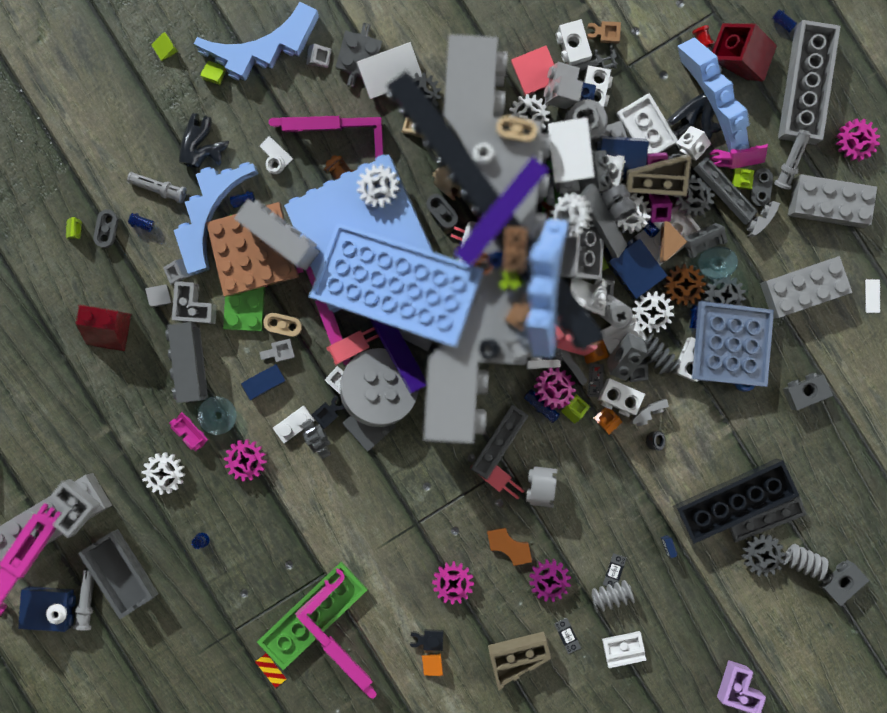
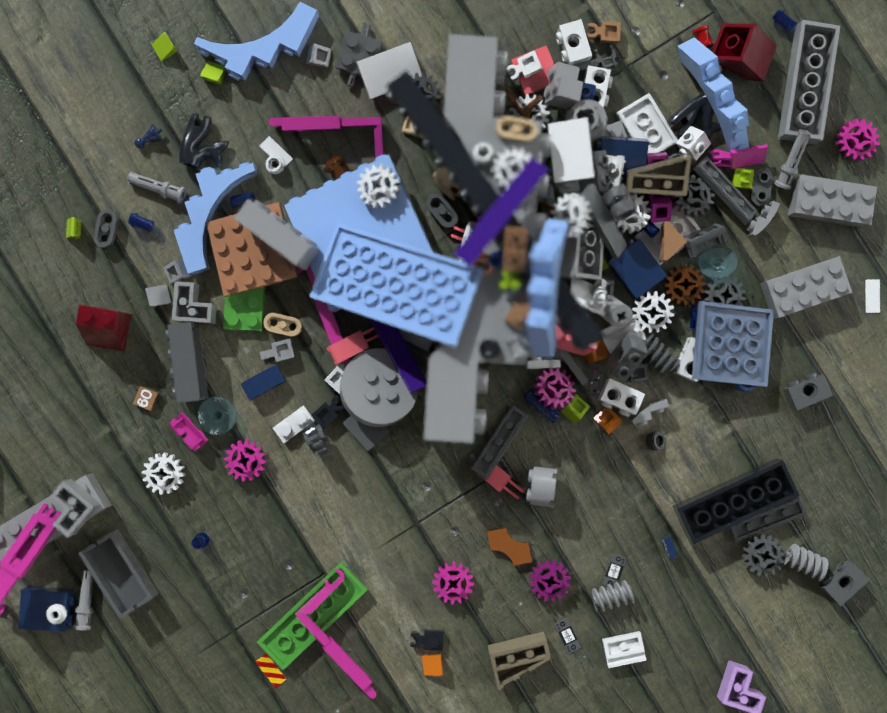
(146, 398): none -> medium nougat tile
(151, 136): none -> dark blue piece
(506, 166): none -> white gear
(525, 112): none -> reddish brown piece
(528, 65): none -> white plate

